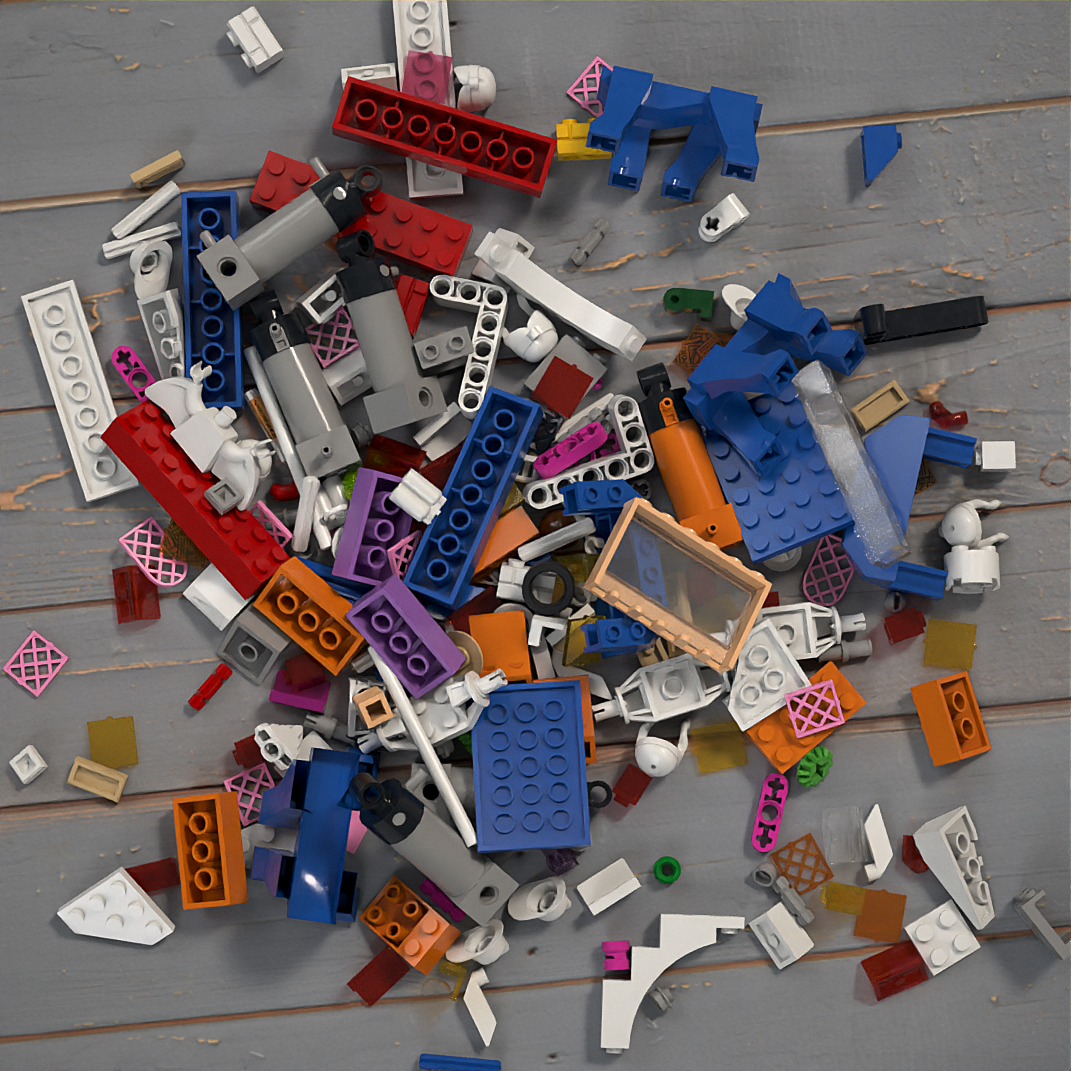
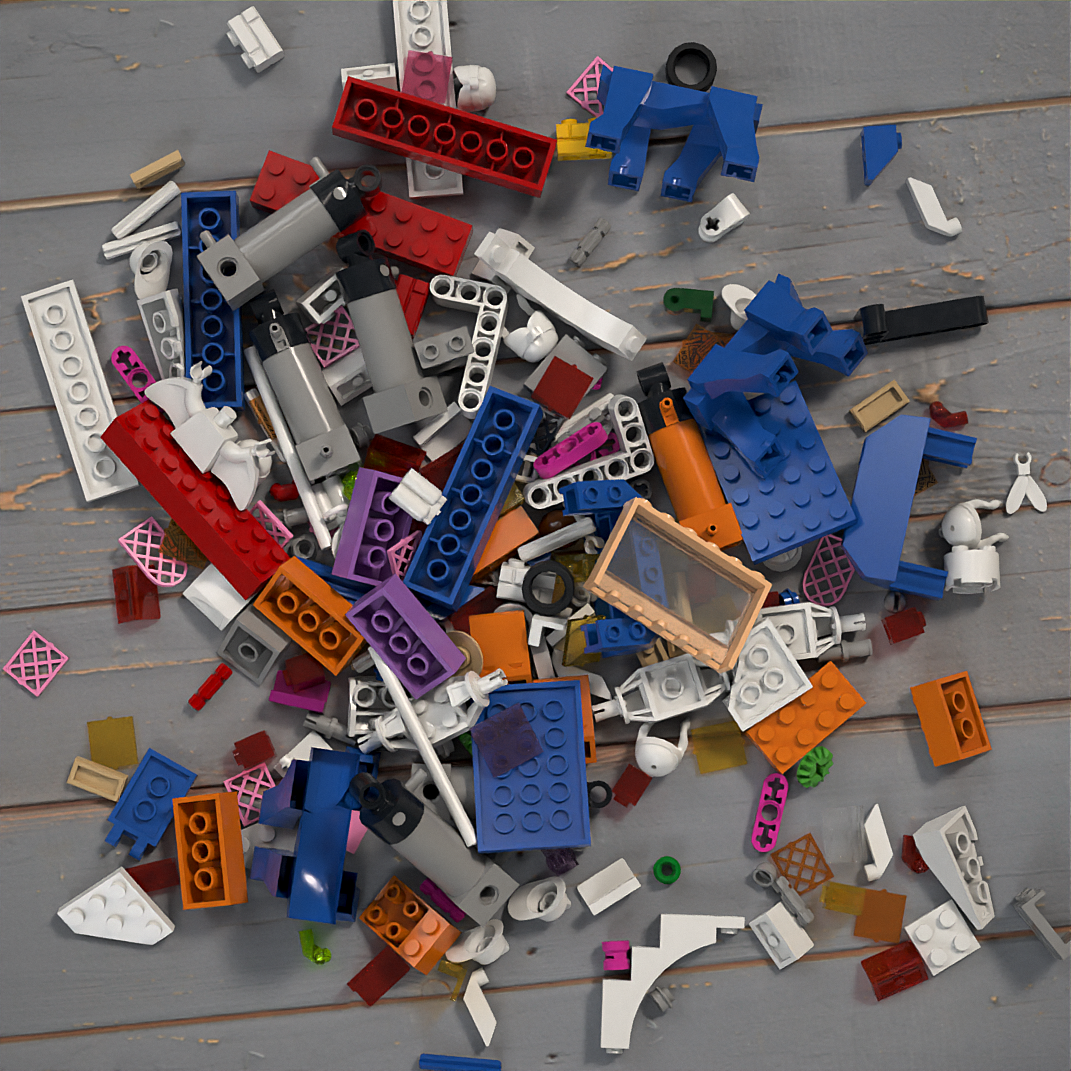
(28, 764): white tile -> none
(147, 802): none -> blue tile
(223, 496): light grey tile -> none
(279, 743): white rock -> none
(305, 513): white axle -> none
(311, 950): none -> clear neon green arm
(372, 706): light nougat brick -> none
(506, 740): none -> clear purple hinge
(696, 49): none -> black tyre
(788, 597): none -> blue plate
(818, 727): bright pink window -> none
(851, 465): clear brick -> none
(931, 210): none -> white piece
(950, 644): clear yellow piece -> none
(995, 456): white brick -> none
(1024, 485): none -> white piece

